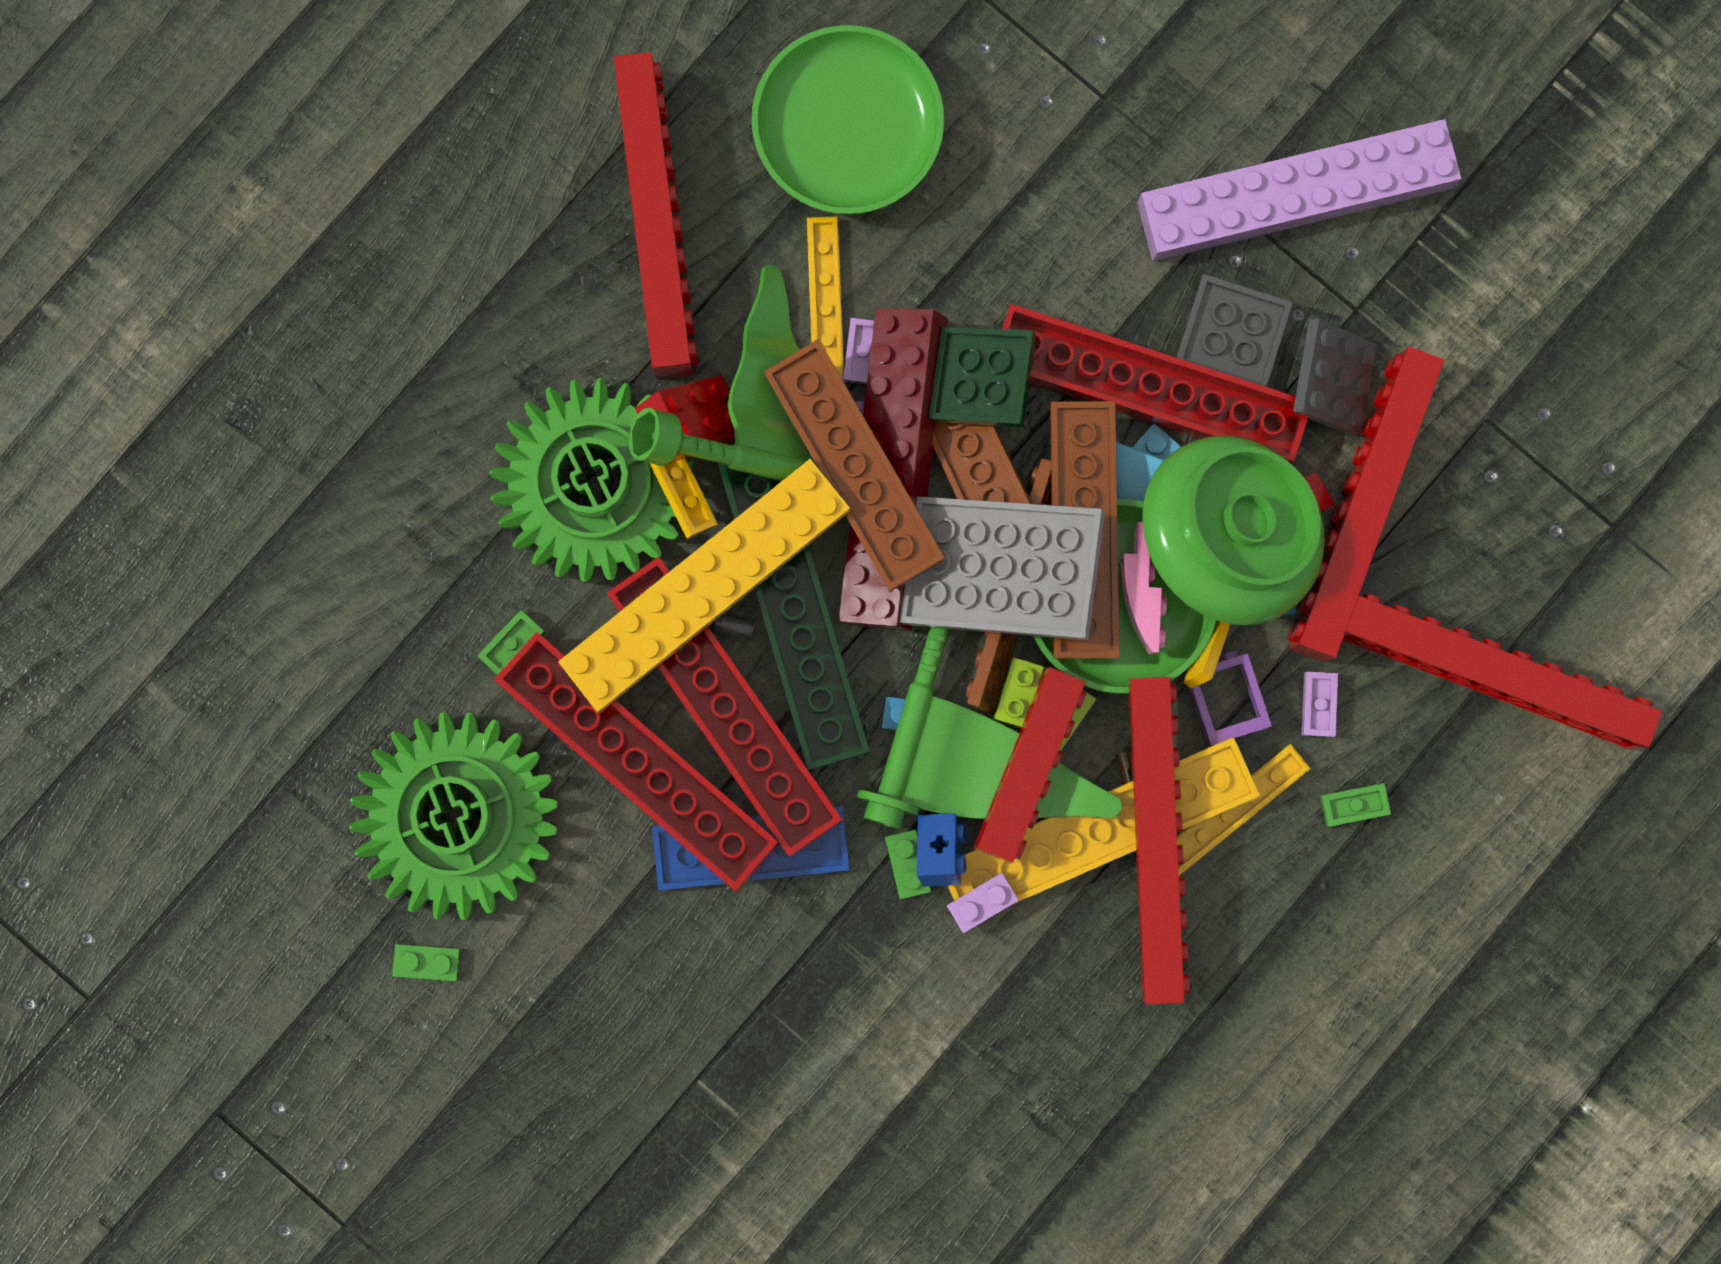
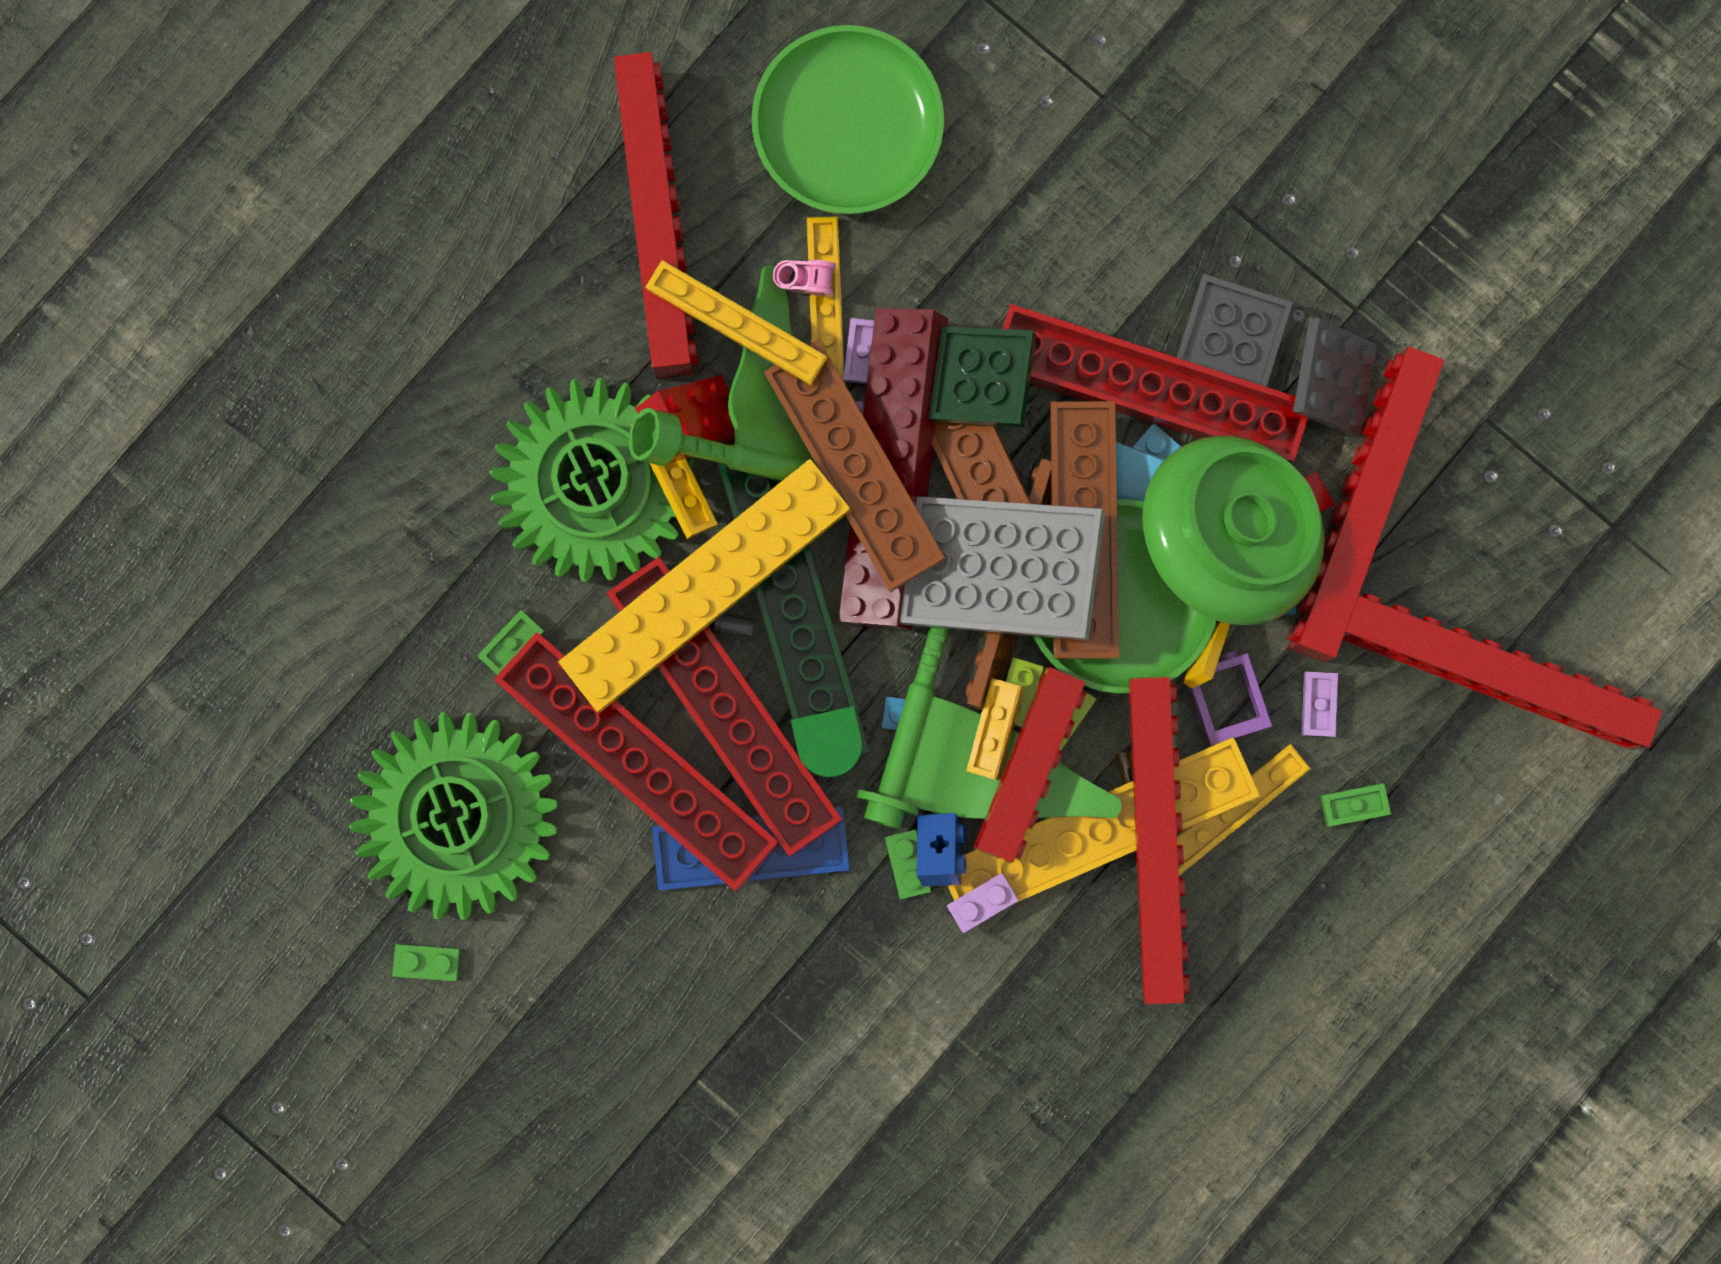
(736, 323): none -> yellow tile
(810, 278): none -> bright pink piece
(828, 741): none -> green tile
(995, 729): none -> yellow tile
(1143, 602): bright pink slope -> none
(1298, 190): lavender brick -> none

